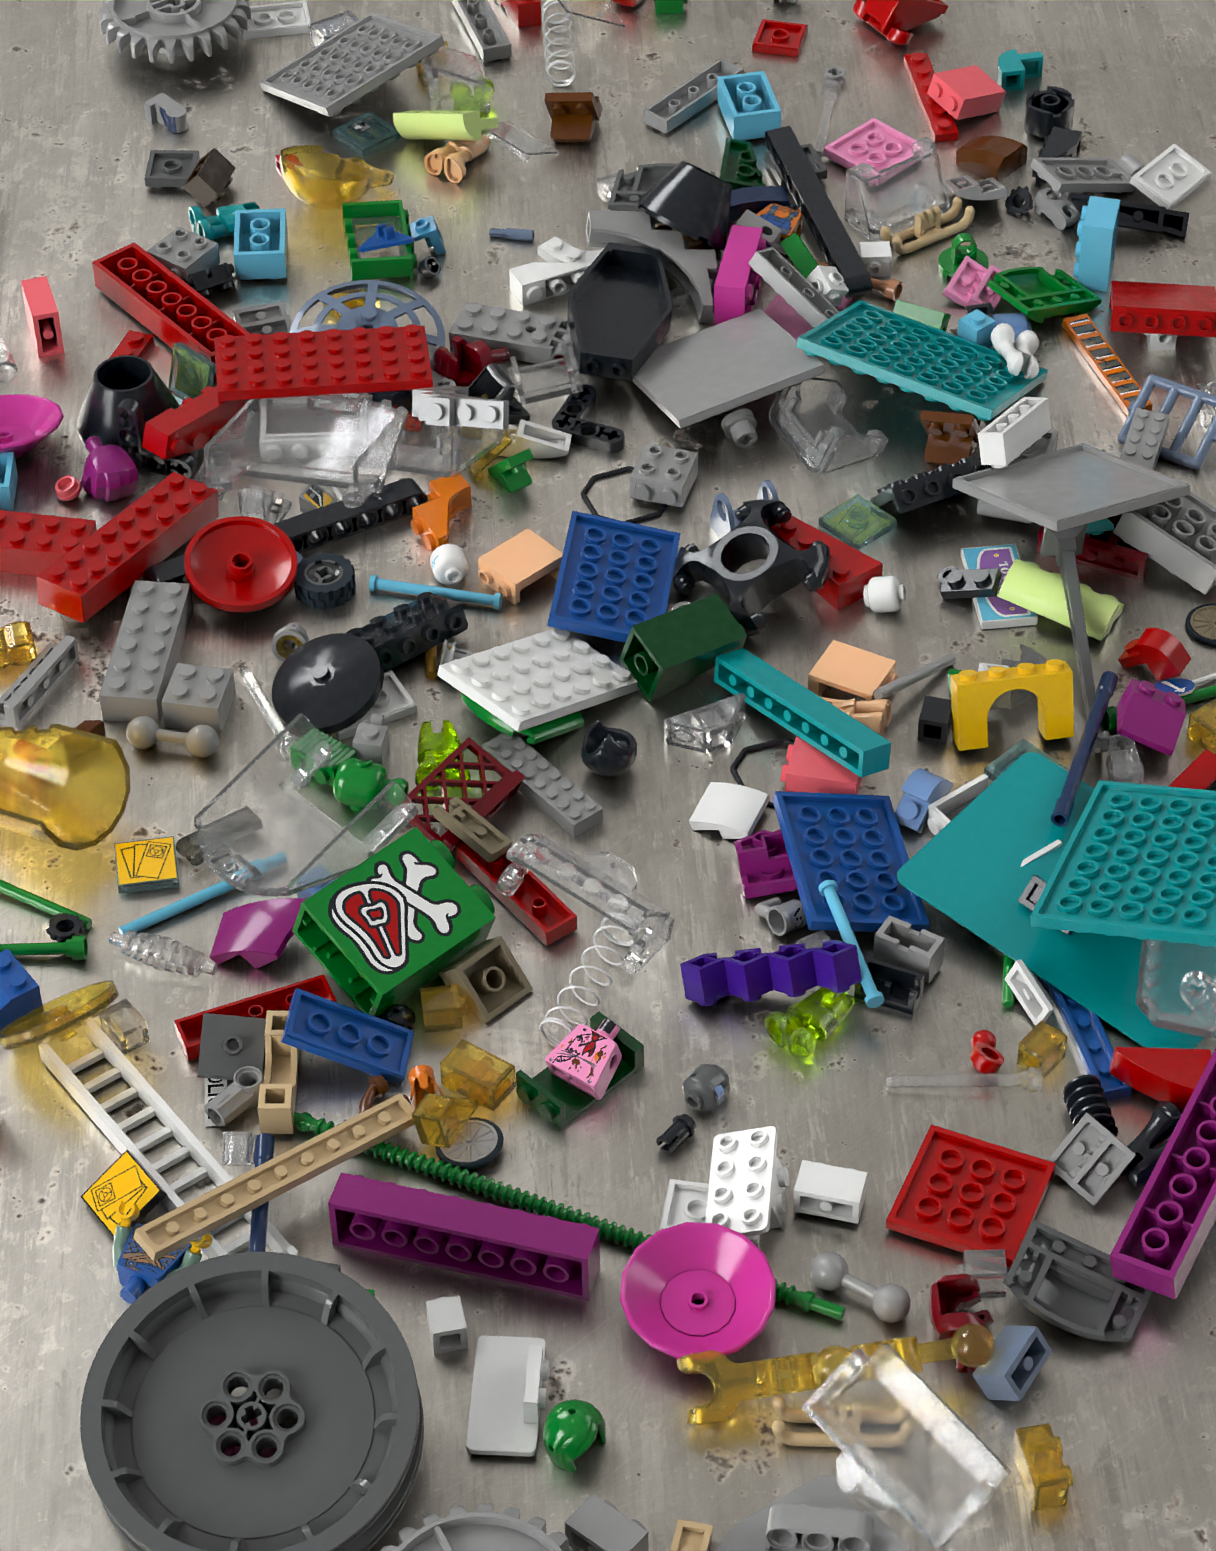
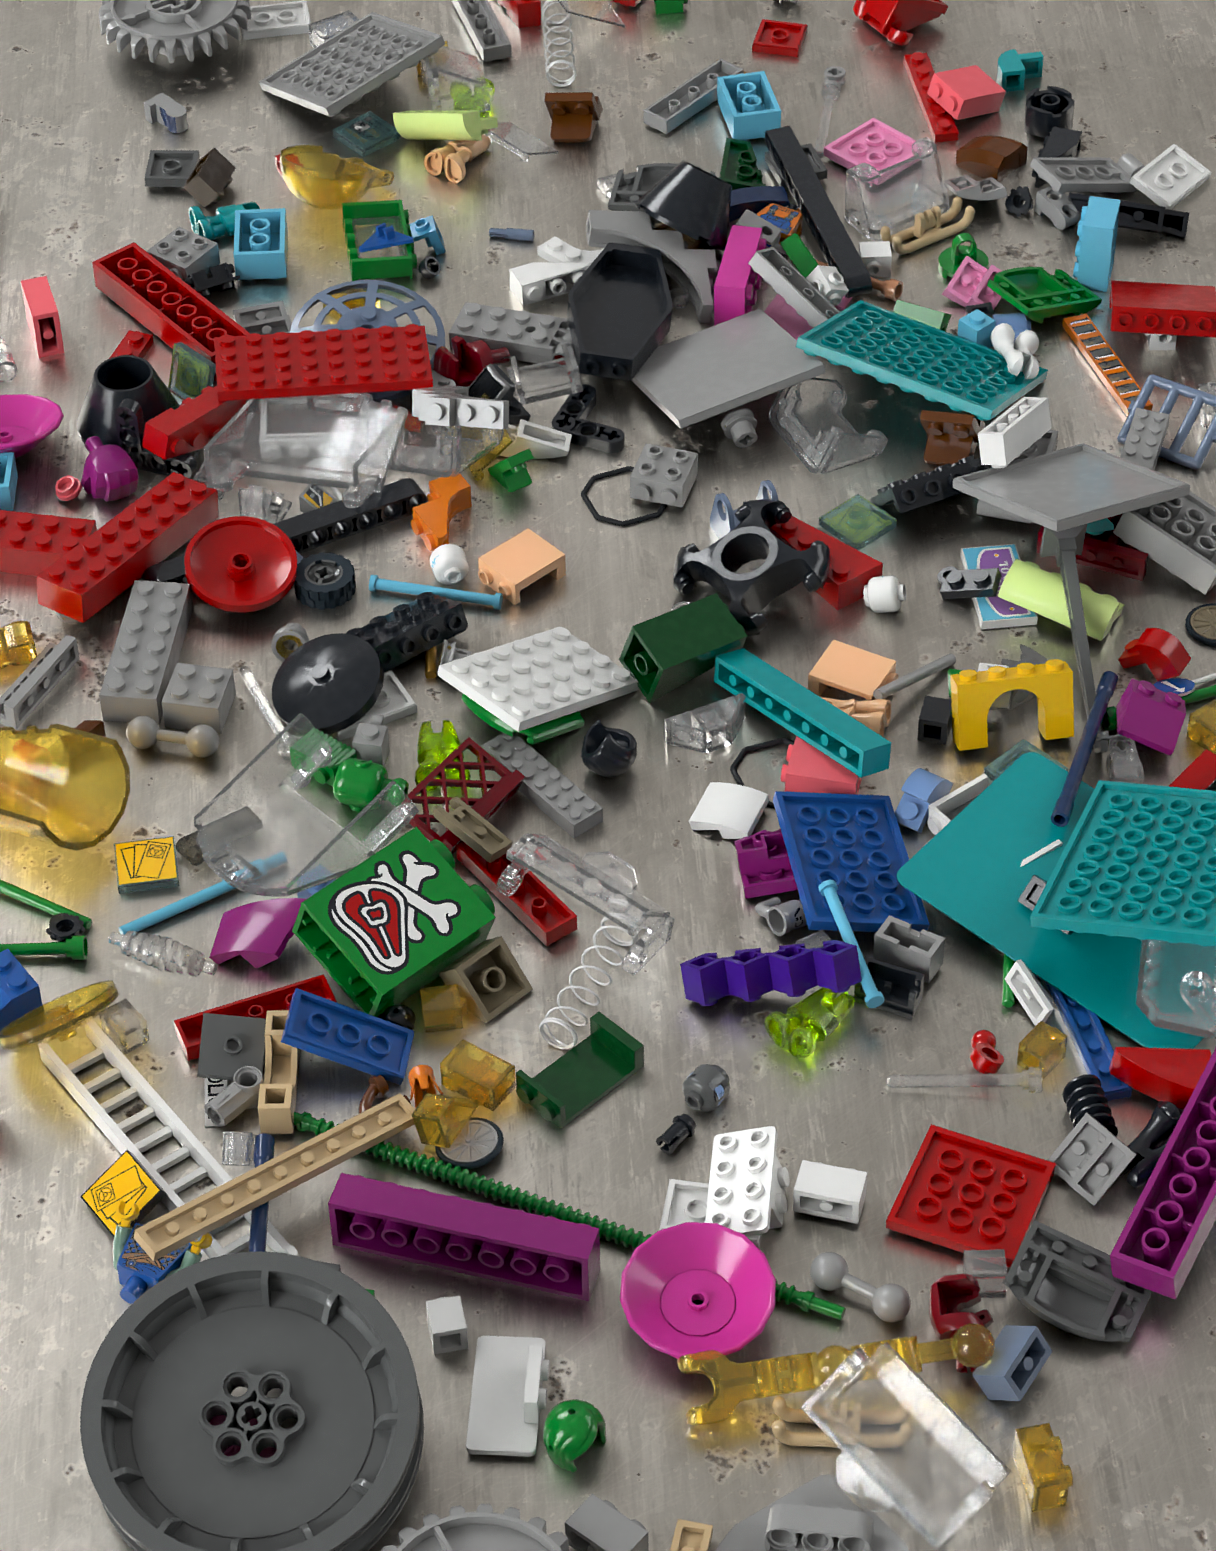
(587, 1058): bright pink torso -> none
(612, 576): blue plate -> none

